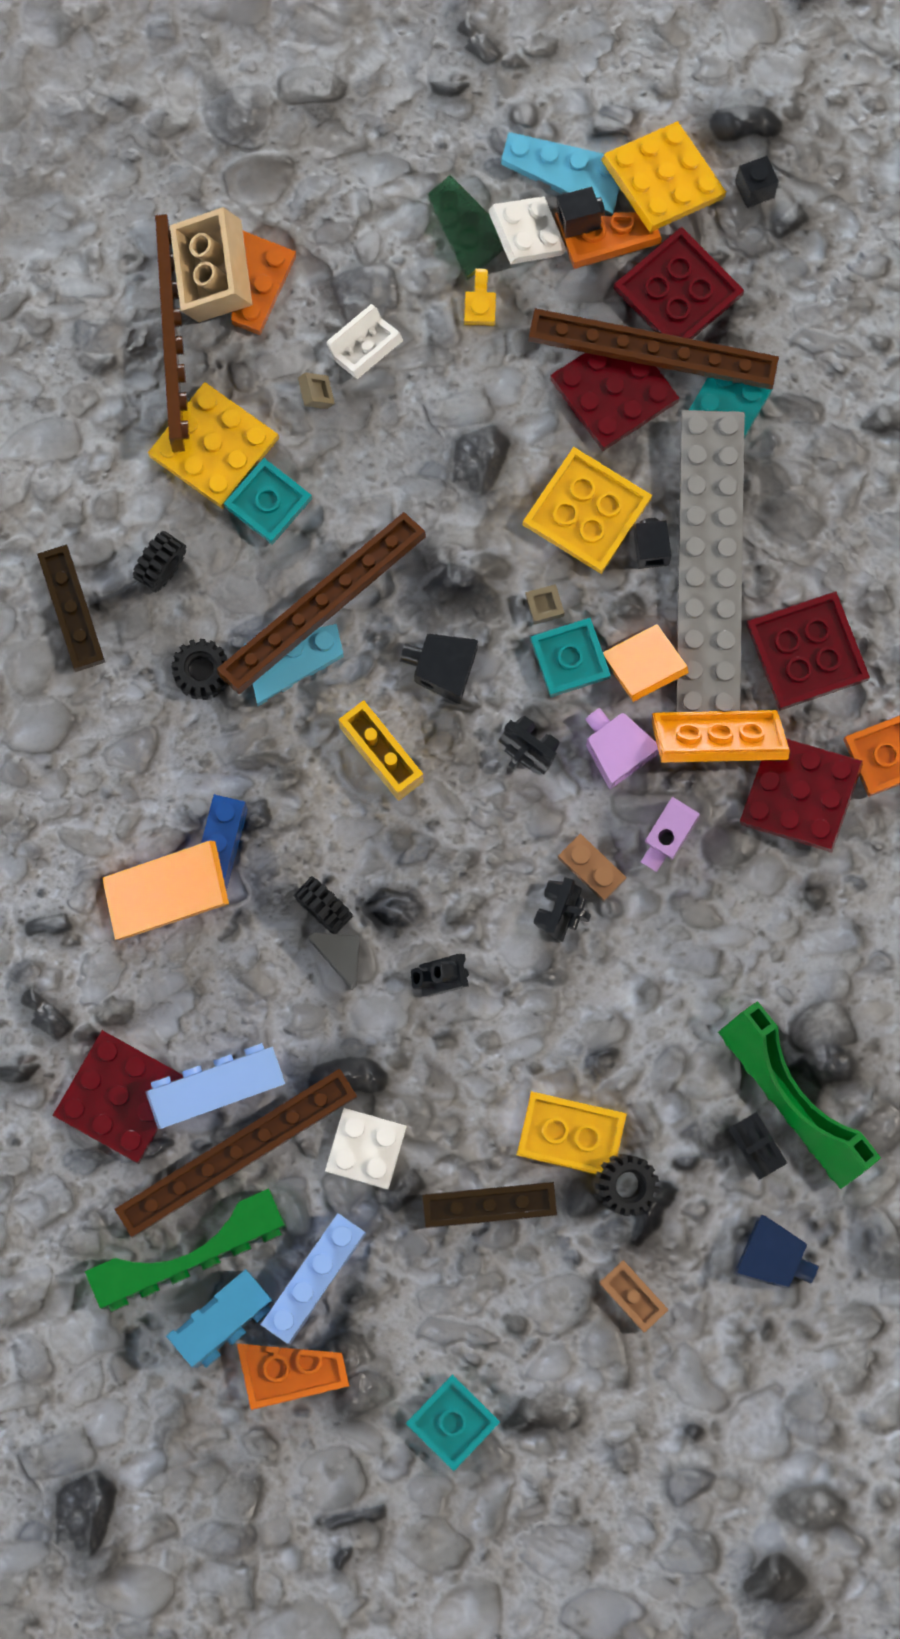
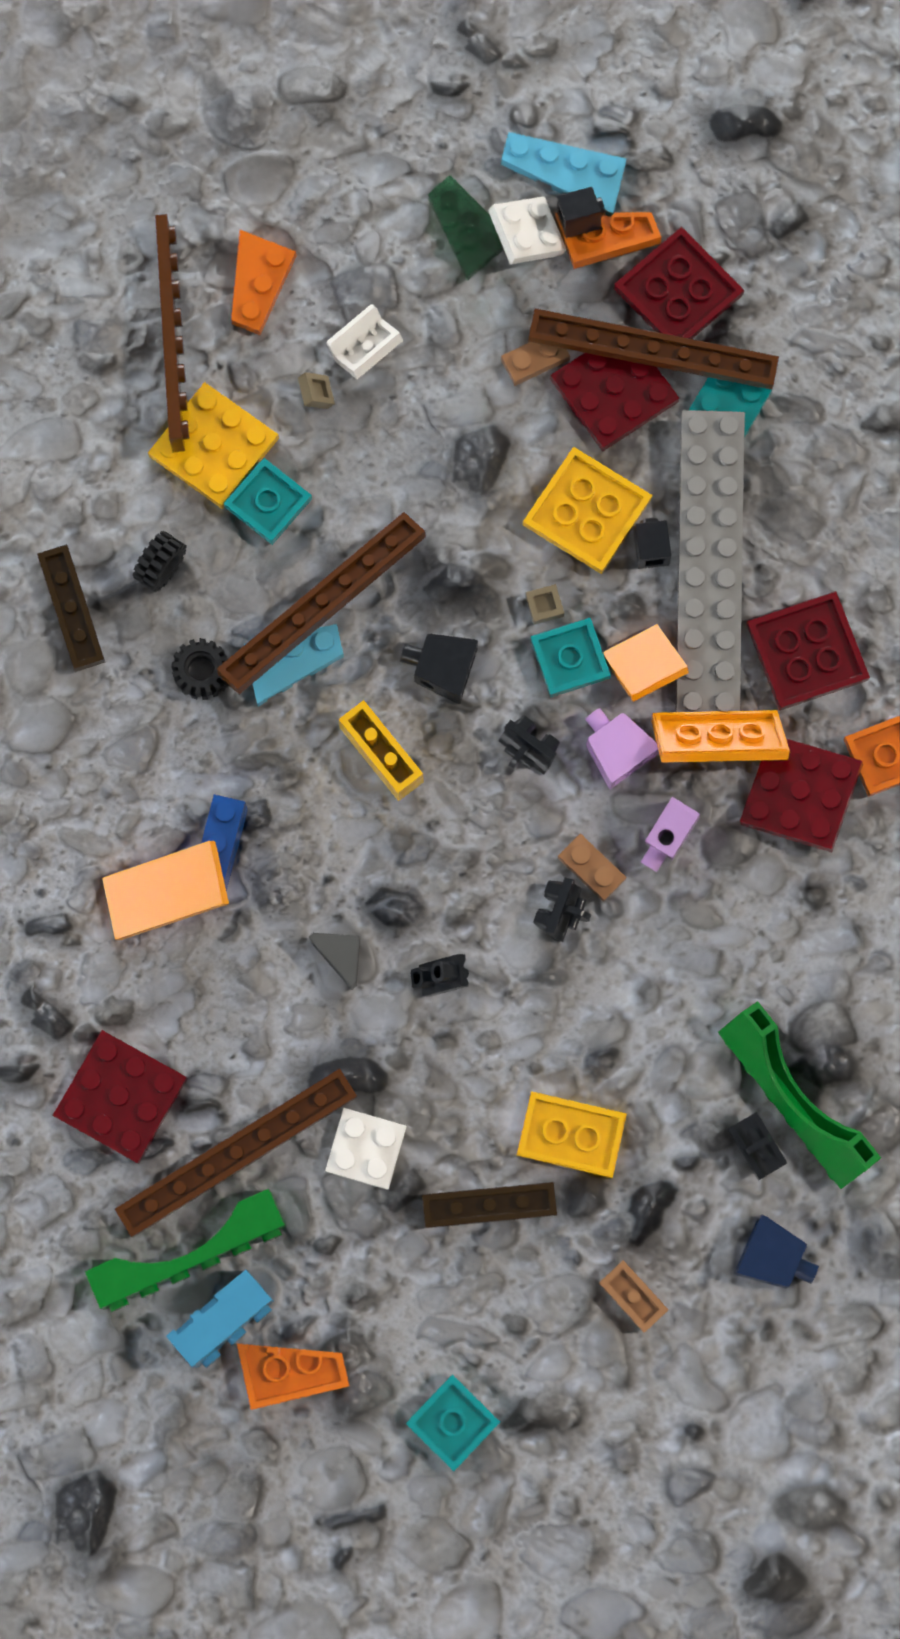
(211, 265): tan brick -> none
(214, 1087): light blue brick -> none
(313, 1278): light blue arch -> none
(323, 905): black tyre -> none
(480, 304): yellow plate -> none
(532, 361): none -> medium nougat plate
(645, 1189): black tyre -> none
(663, 176): yellow plate -> none
(756, 181): black brick -> none

